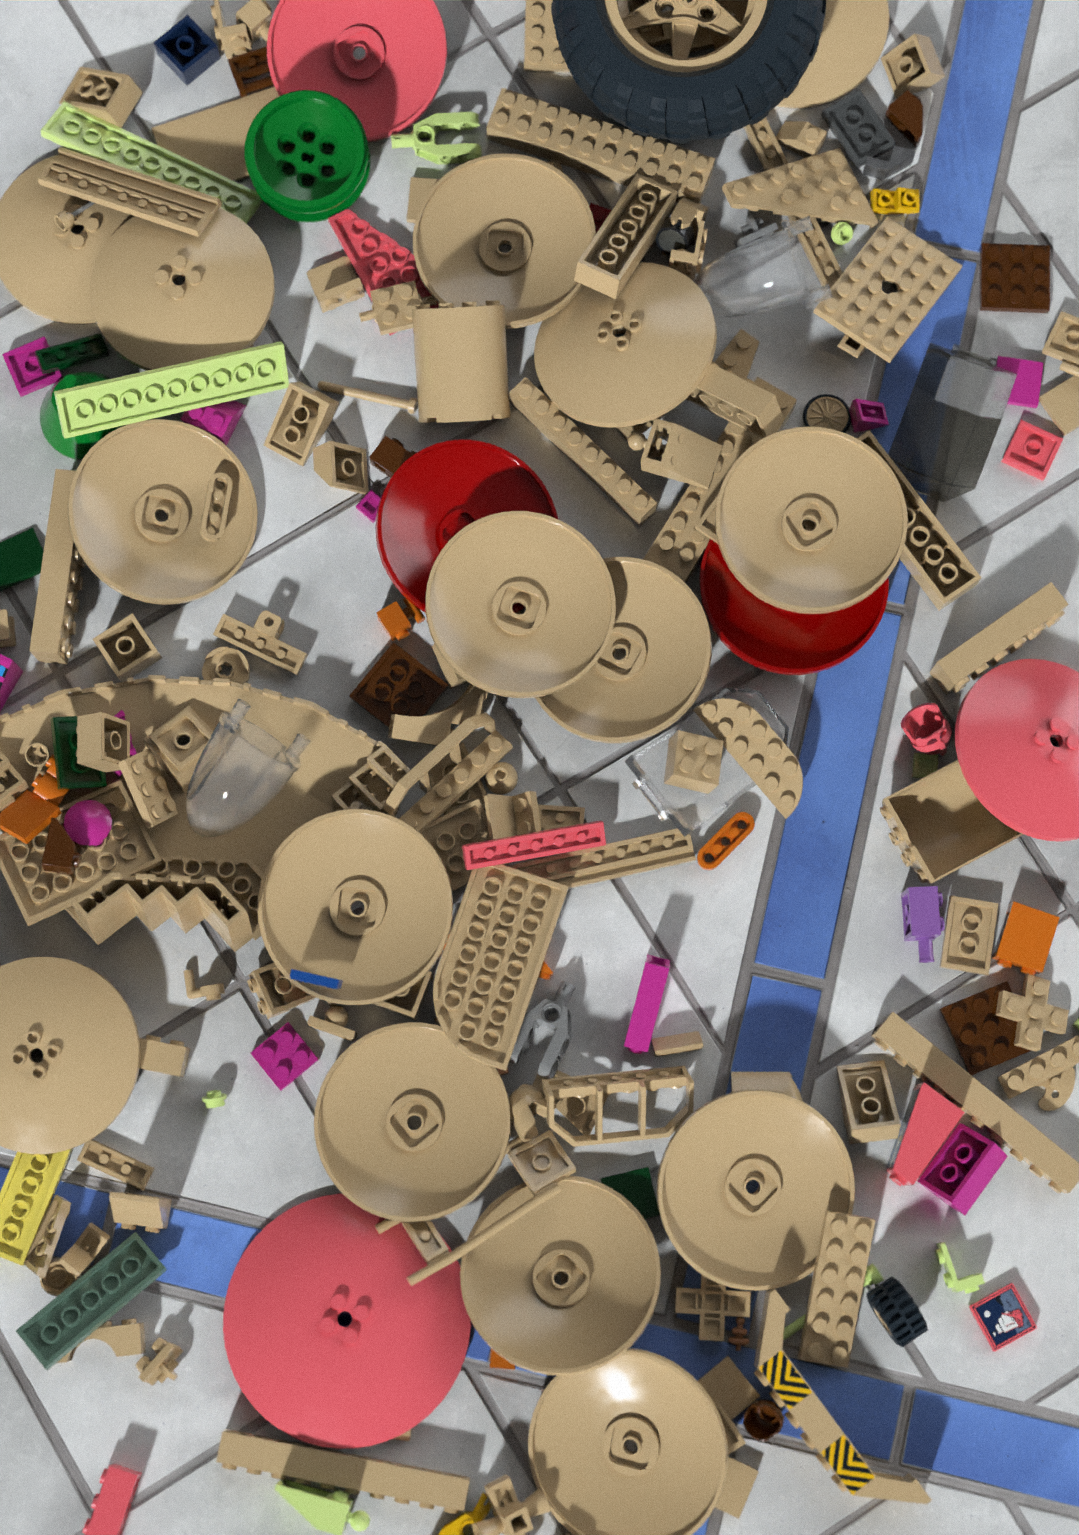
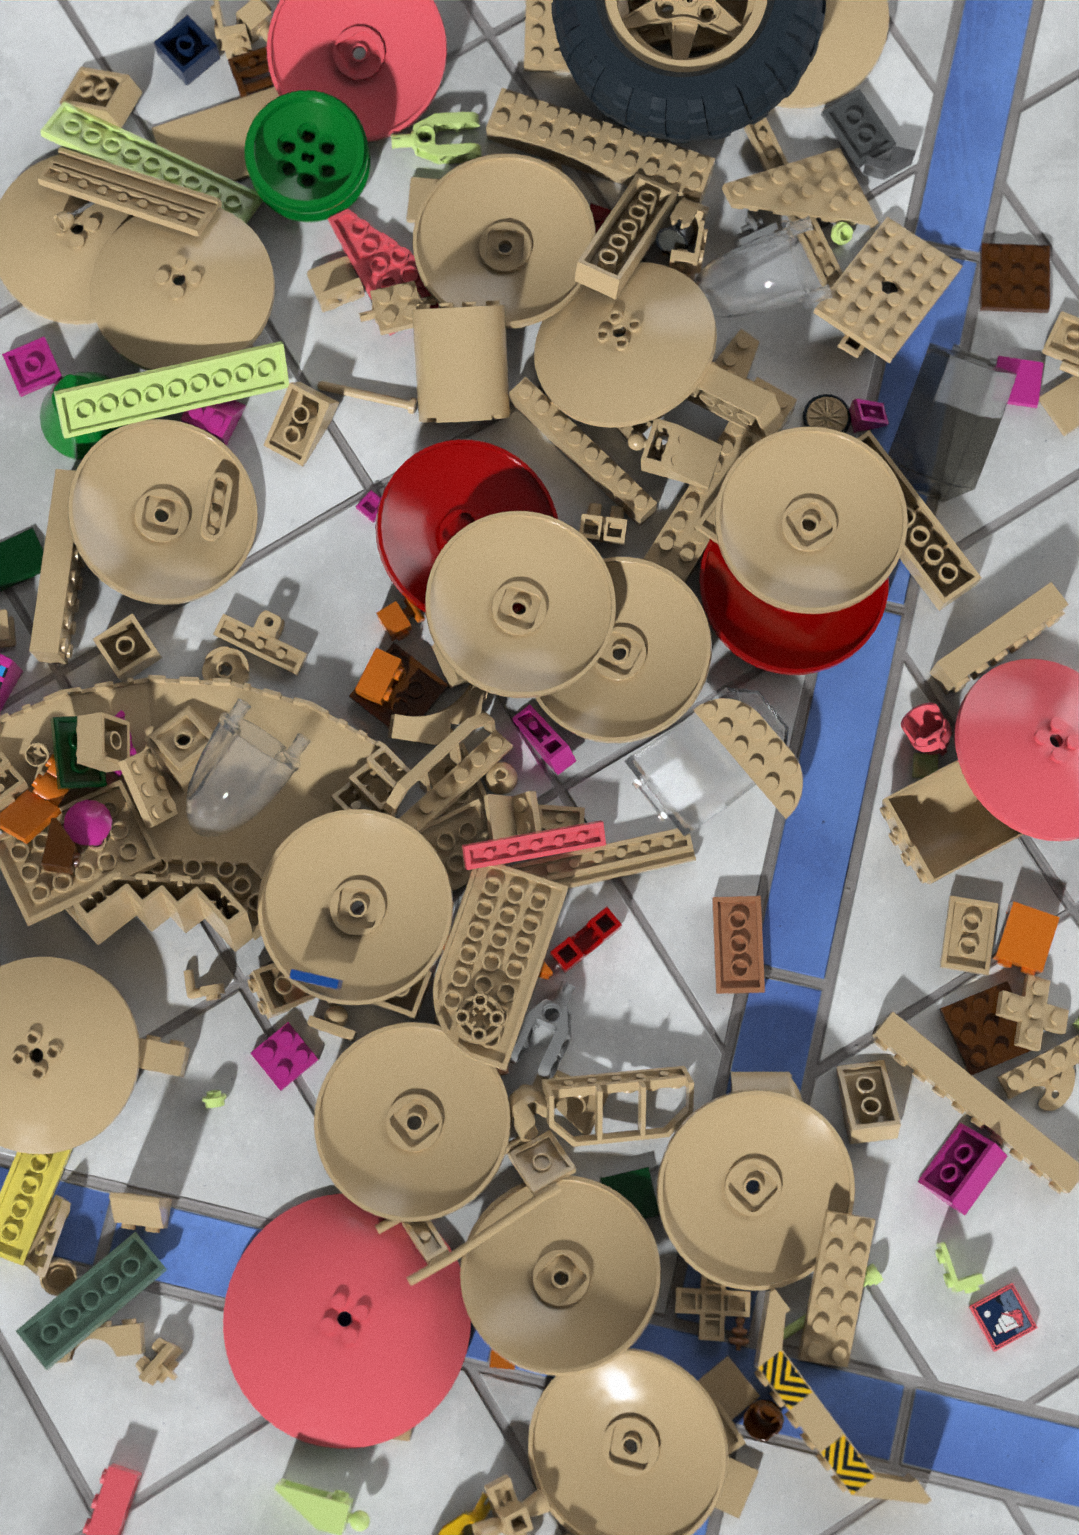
(71, 353): dark green tile -> none
(84, 1250): tan bracket -> none
(116, 1164): tan tile -> none
(342, 466): tan slope -> none
(343, 1470): tan brick -> none
(379, 677): none -> orange brick
(389, 456): reddish brown brick -> none
(479, 1019): none -> tan tile
(544, 739): none -> dark pink slope
(586, 940): none -> red arch
(604, 529): none -> tan hips
(647, 1004): dark pink slope -> none
(677, 1044): tan slope -> none
(693, 762): tan brick -> none
(732, 833): orange plate -> none
(738, 945): none -> nougat plate
(801, 138): tan slope -> none
(894, 202): yellow slope -> none
(897, 1311): black wheel -> none
(907, 116): reddish brown slope -> none
(912, 65): tan slope -> none
(921, 1134): coral slope -> none
(922, 918): medium lavender brick -> none
(1032, 450): coral tile -> none

